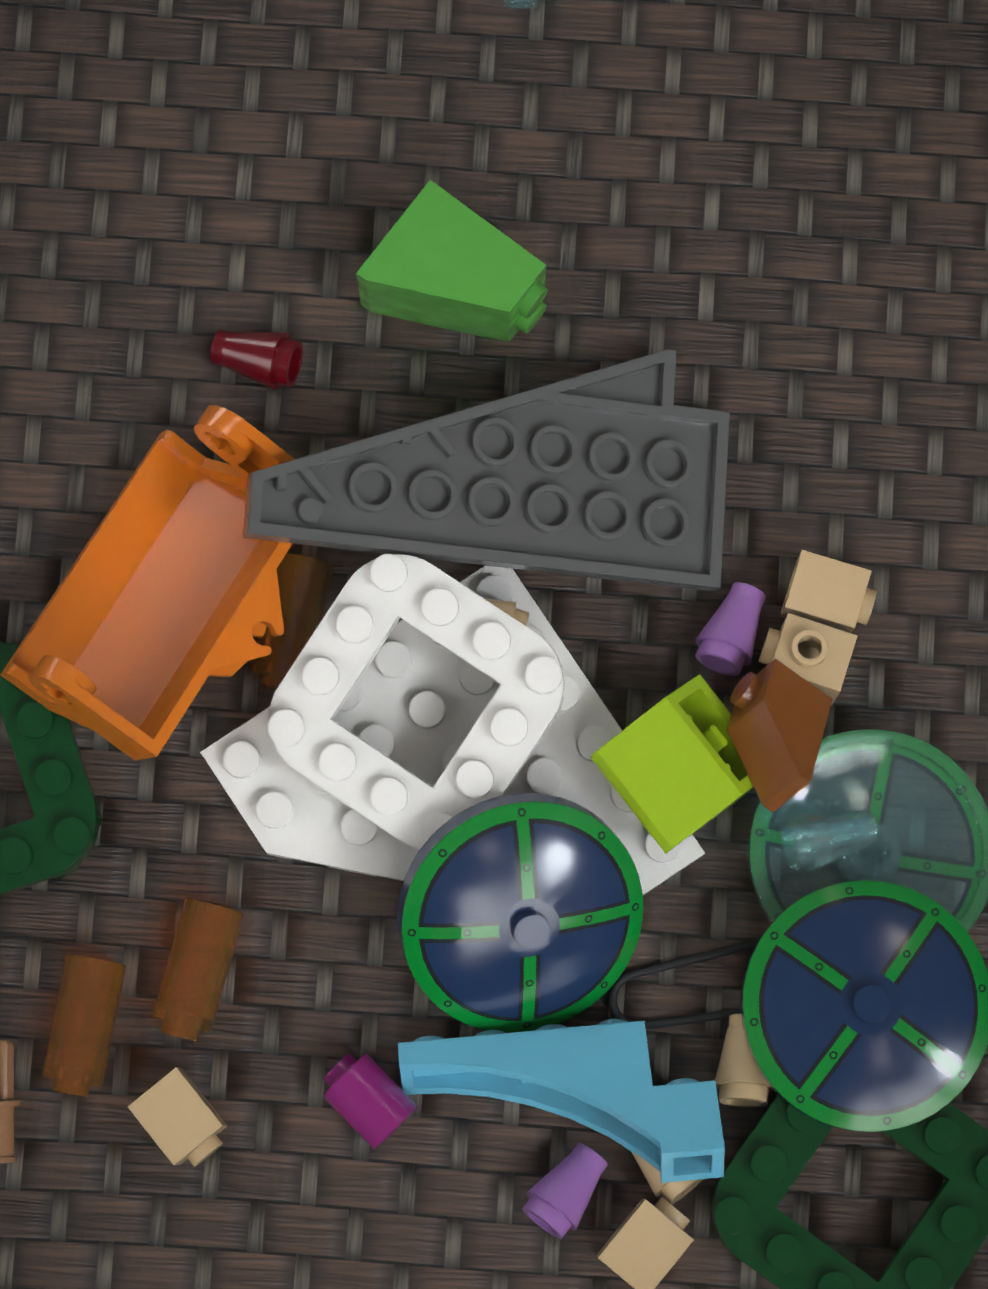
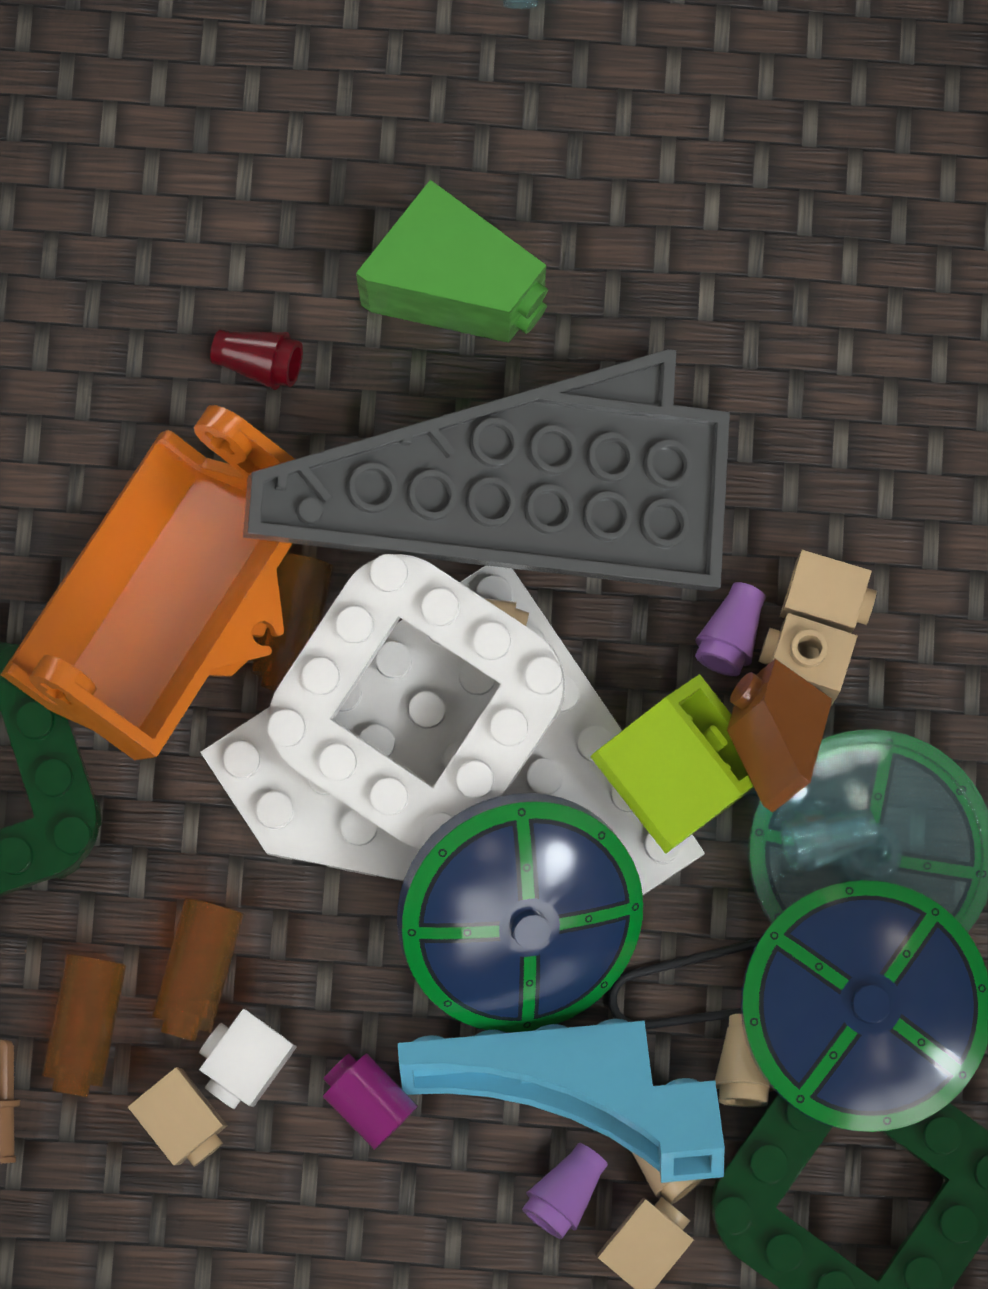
(243, 1059): none -> white brick

